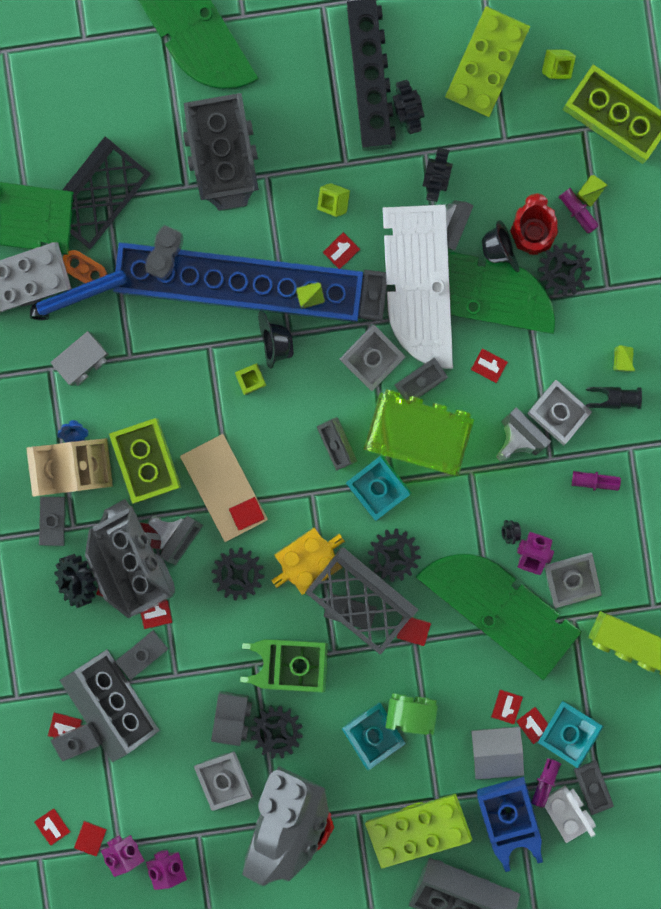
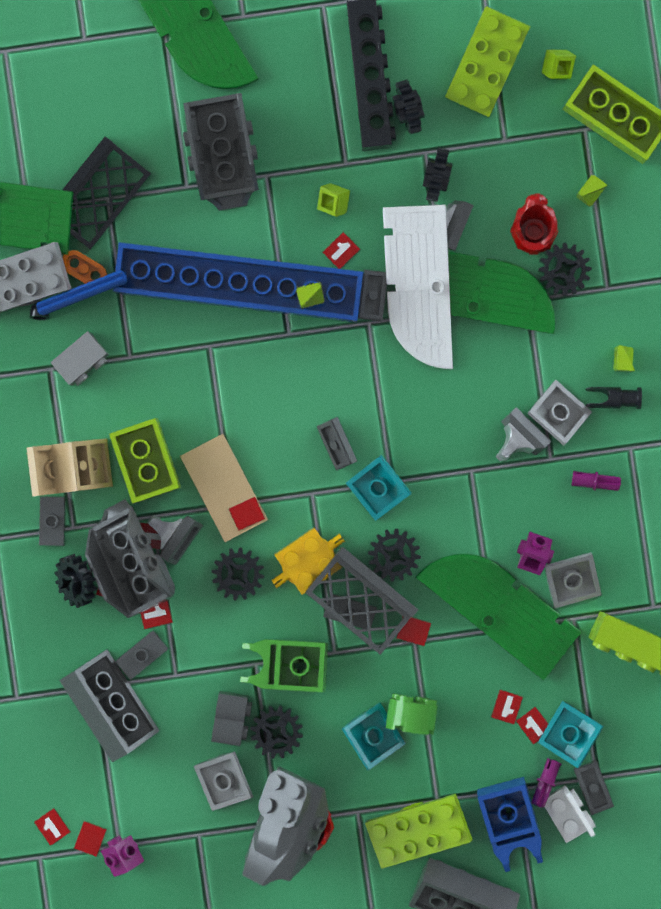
(62, 724): red sticker -> none
(72, 432): blue plant -> none
(76, 741): dark grey plate -> none
(166, 870): magenta brick -> none
(167, 246): dark grey brick -> none
(250, 379): lime slope -> none
(276, 340): black piece -> none
(372, 357): light grey slope -> none
(419, 432): clear neon green windscreen -> none
(421, 380): dark grey plate -> none
(489, 365): red sticker -> none
(497, 753): light grey slope -> none
(498, 246): black piece -> none
(511, 532): black plate -> none
(578, 211): magenta axle -> none

